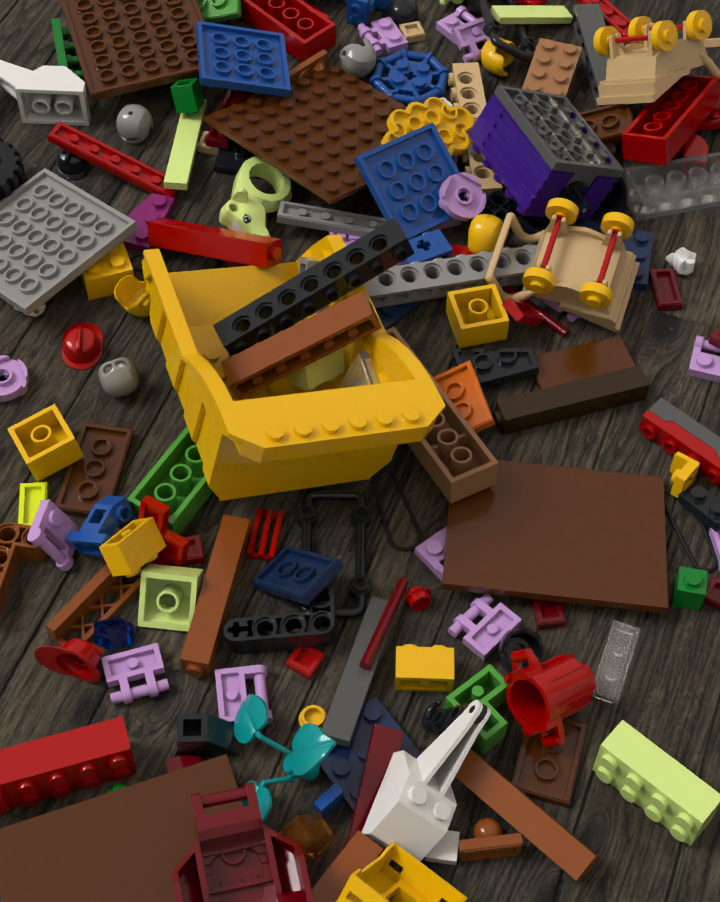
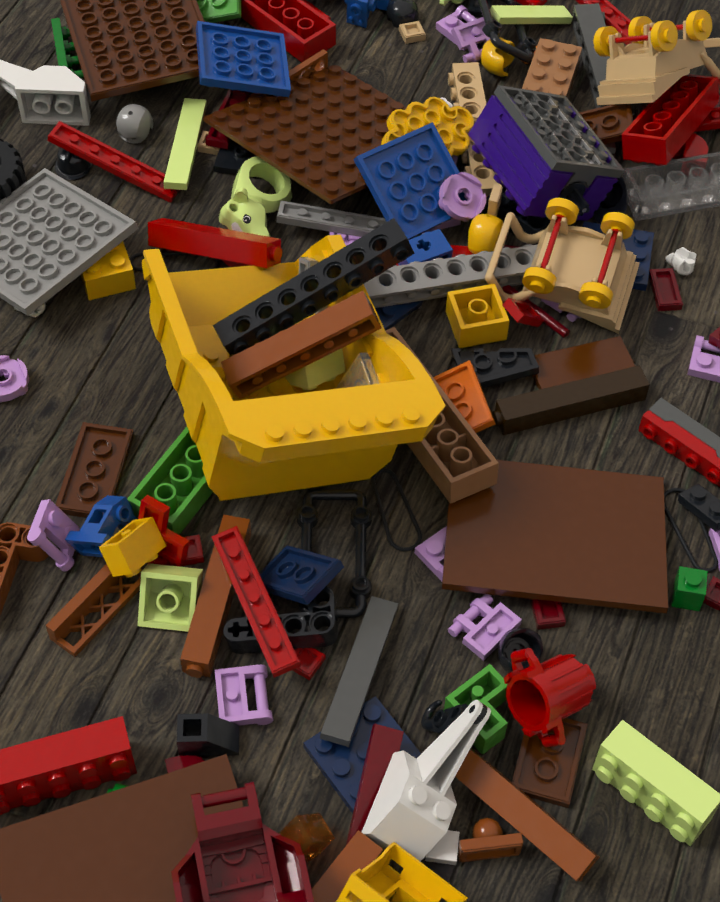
(30, 499): neon yellow tile -> none
(45, 442): yellow brick -> none
(72, 658): red piece -> none
(82, 346): red piece -> none
(113, 633): clear blue slope -> none
(120, 378): light grey helmet -> none
(133, 296): yellow helmet -> none
(133, 666): lavender plate -> none
(152, 208): magenta wing -> none
(187, 96): green brick -> none
(256, 602): none -> red tile
(268, 516): red tile -> none
(309, 749): teal plant -> none
(314, 715): yellow plate -> none
(329, 801): blue tile -> none
(358, 59): light grey helmet -> none
(383, 36): lavender plate -> none
(384, 623): dark red bar -> none
(406, 90): blue plate -> none
(418, 598): red plate -> none
(424, 668): yellow brick -> none
(495, 200): none -> tan tile
(615, 661): clear tile -> none
(684, 473): yellow bracket -> none

